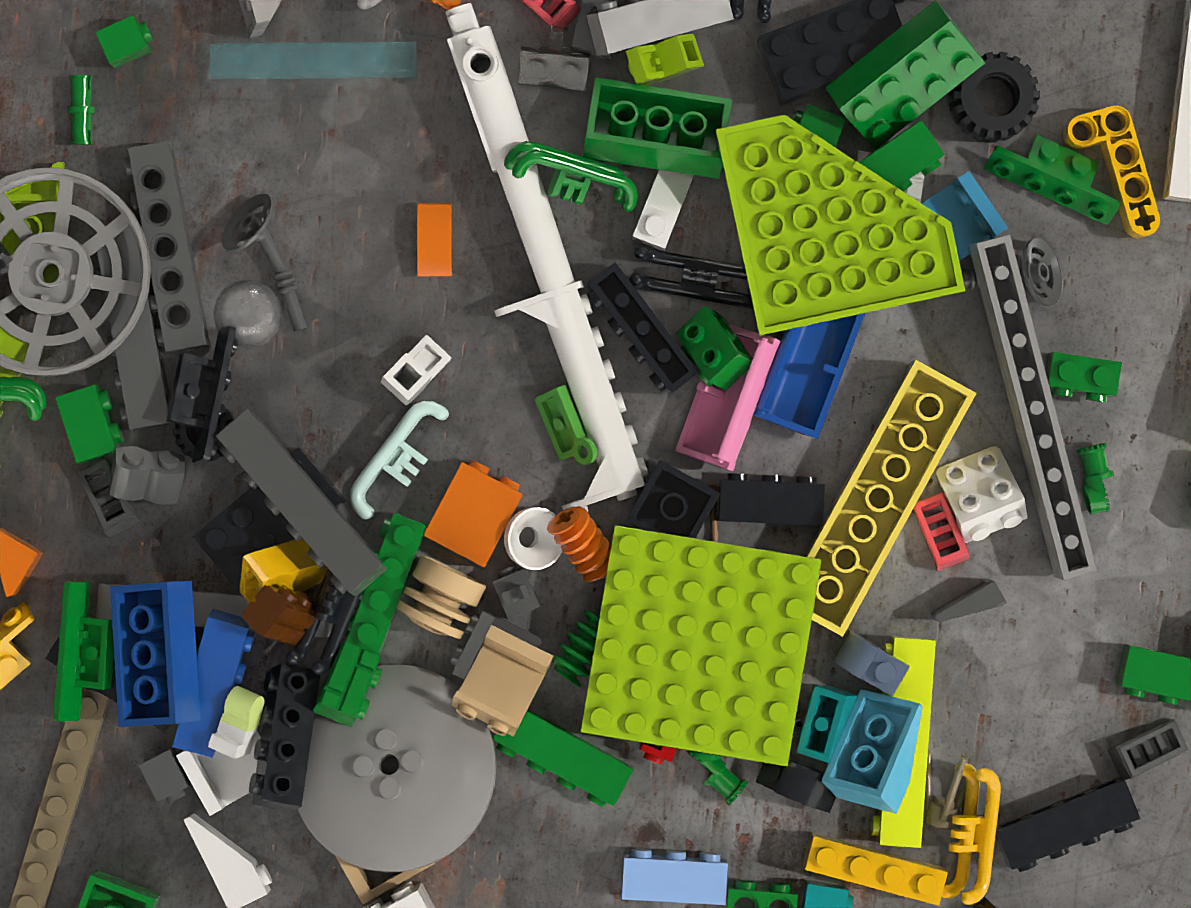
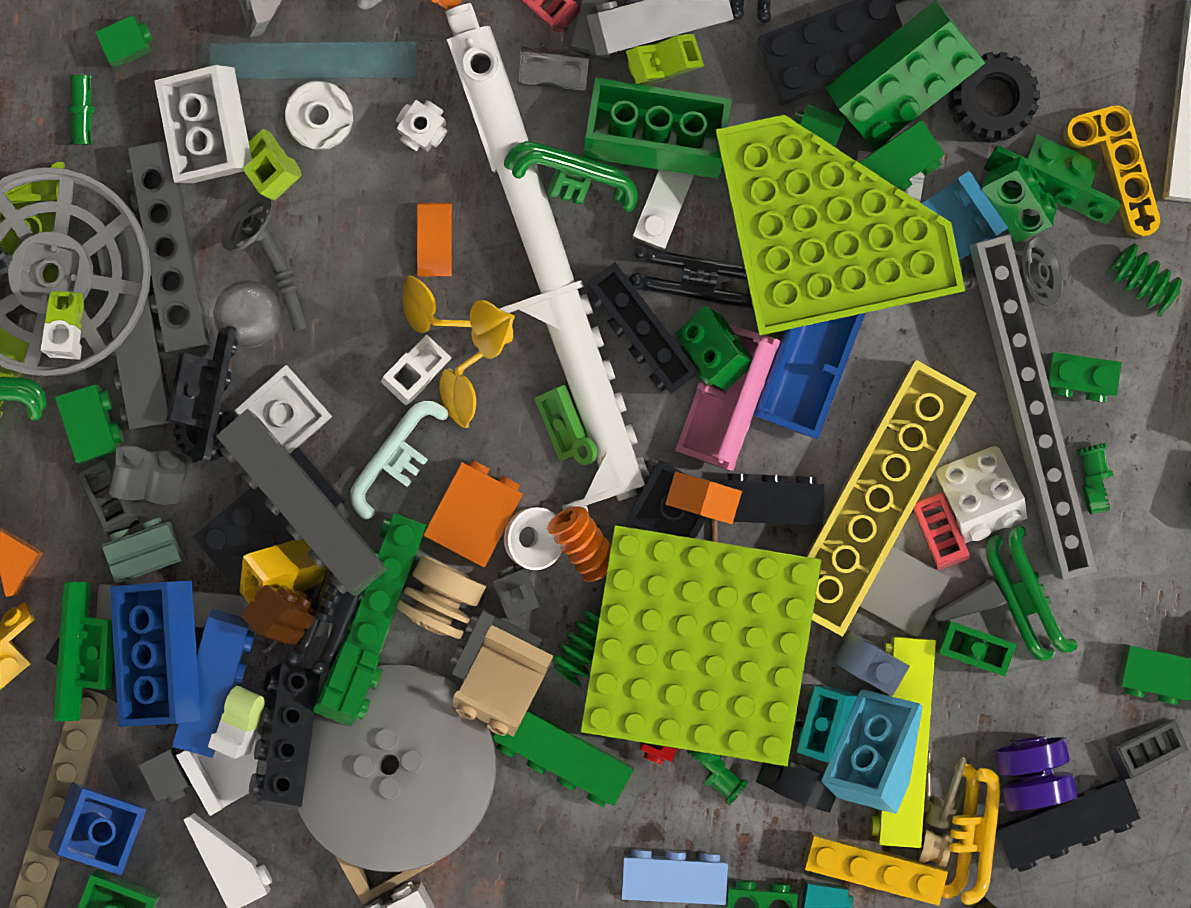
(63, 325): none -> leg
(97, 828): none -> blue brick
(142, 551): none -> sand green brick
(203, 124): none -> white brick
(270, 167): none -> lime brick
(287, 409): none -> white plate
(324, 135): none -> white tile
(424, 138): none -> white brick
(489, 333): none -> yellow plant
(703, 497): none -> orange slope
(905, 592): none -> light grey tile
(934, 848): none -> tan wheel
(975, 648): none -> green brick
(1012, 201): none -> green brick
(1026, 596): none -> green piece
(1034, 763): none -> dark purple wheel
(1145, 278): none -> green piece

